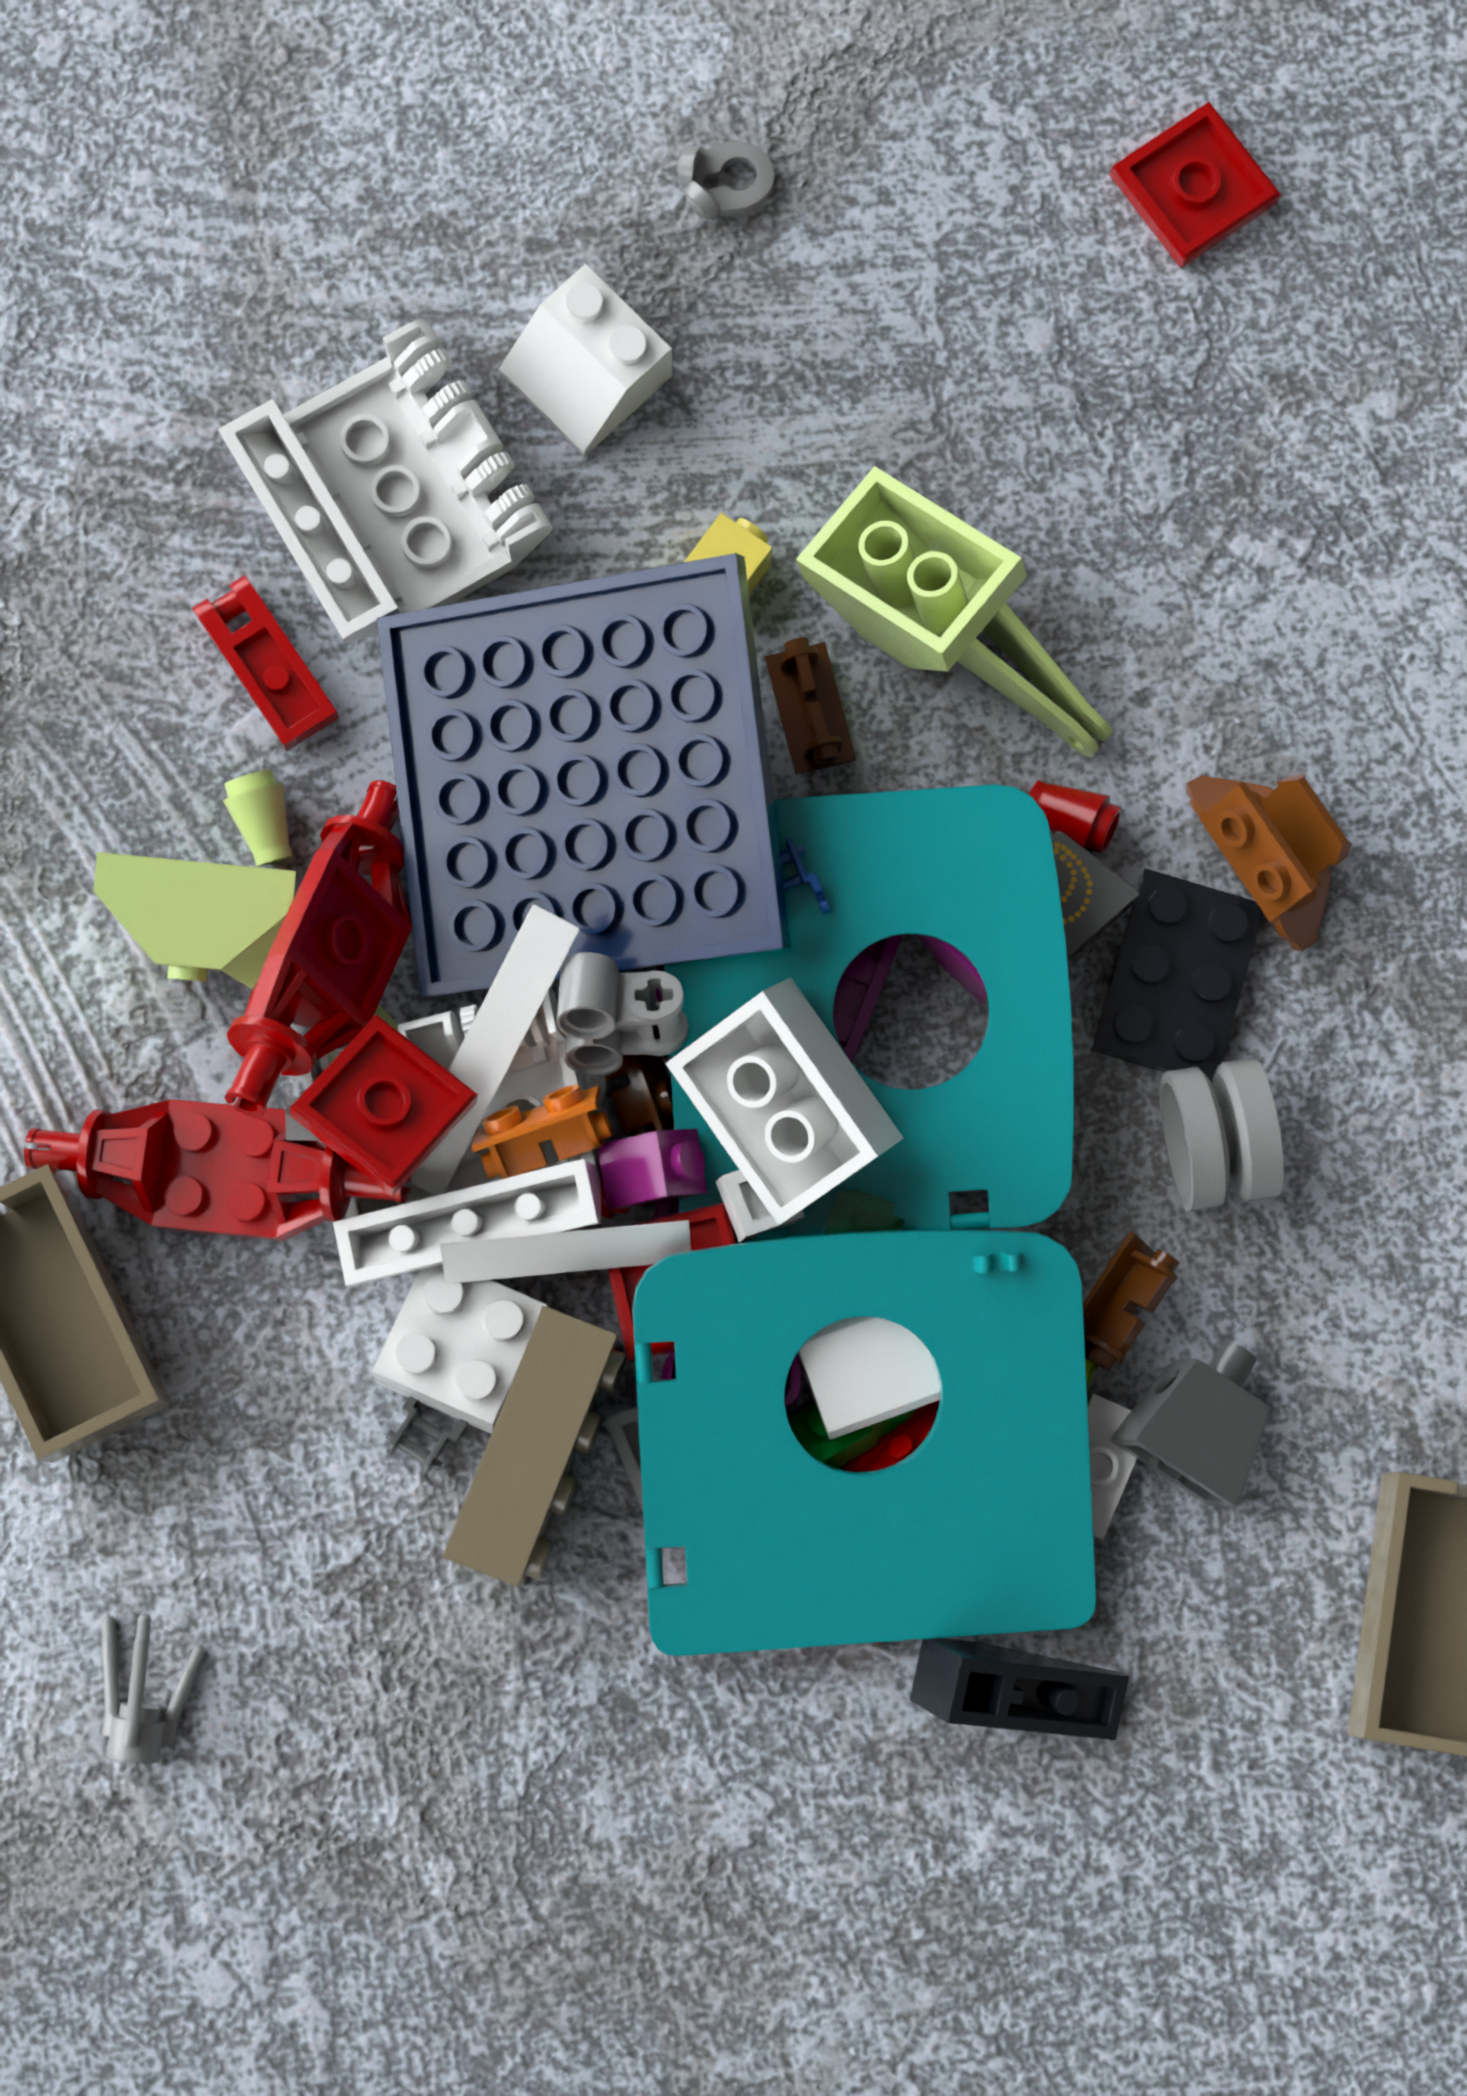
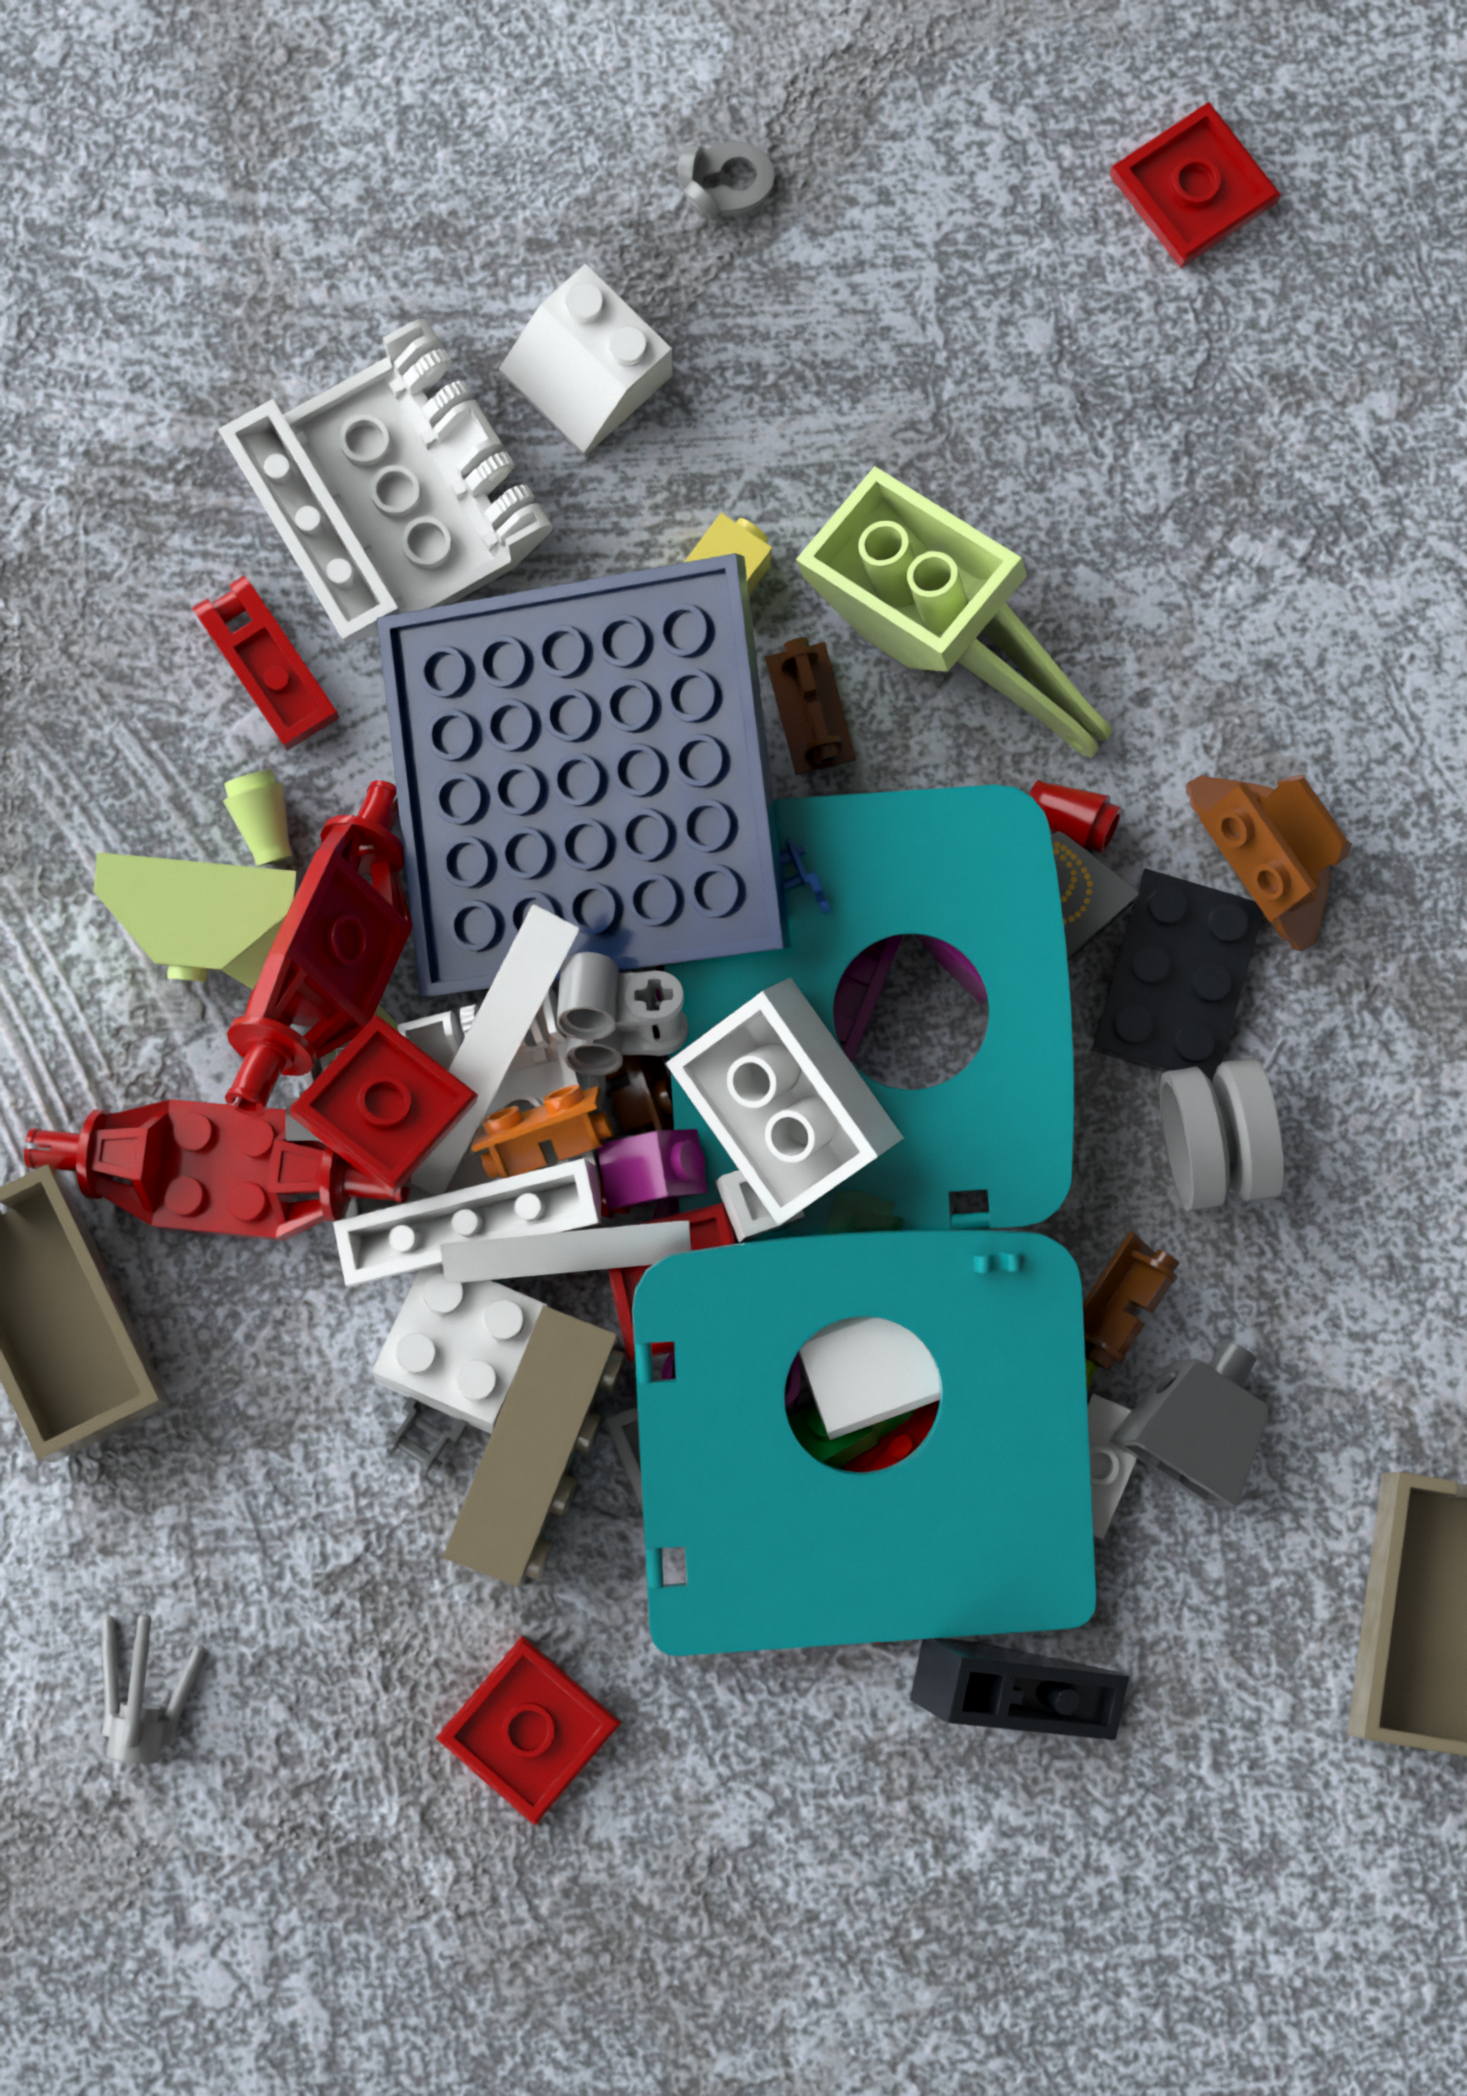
(528, 1730): none -> red tile

